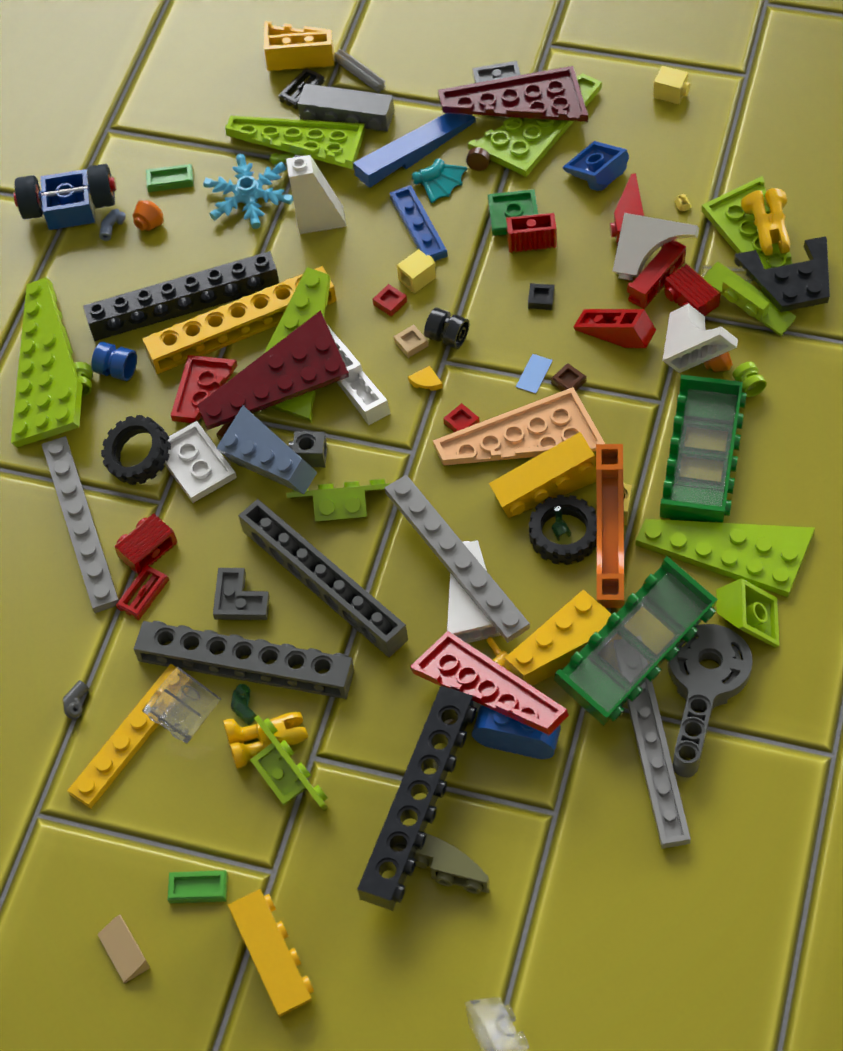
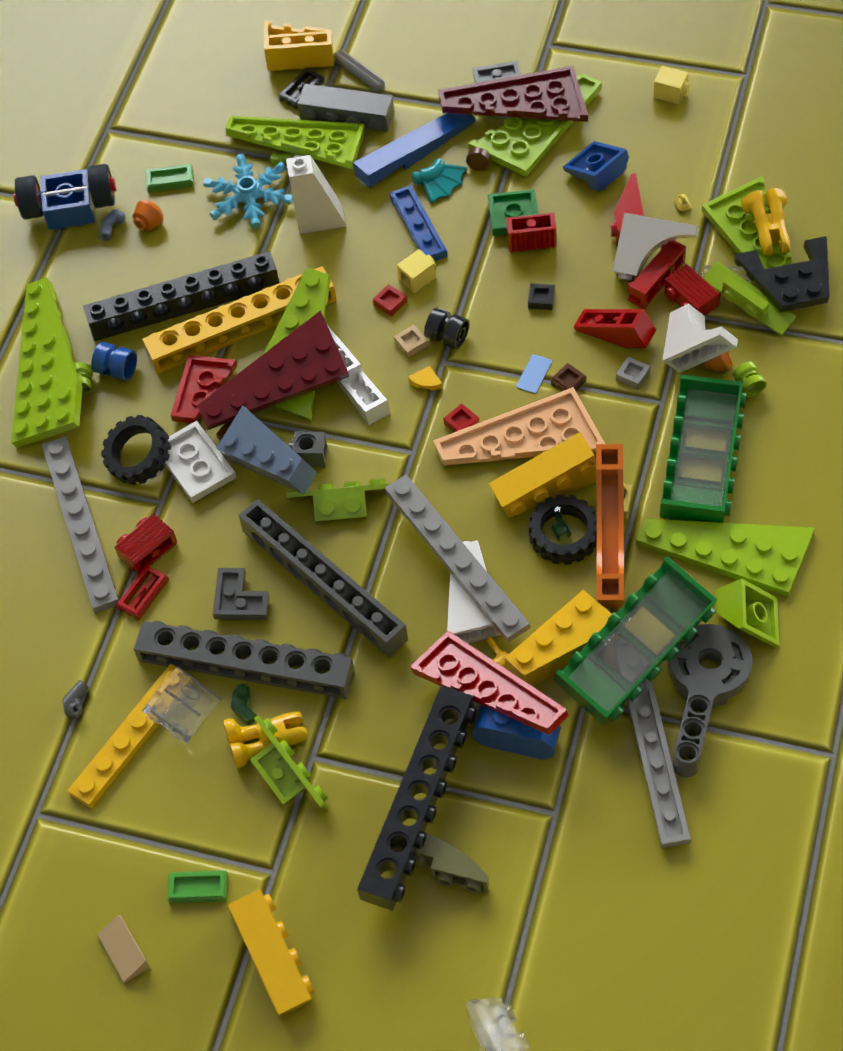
(633, 373): none -> light grey tile

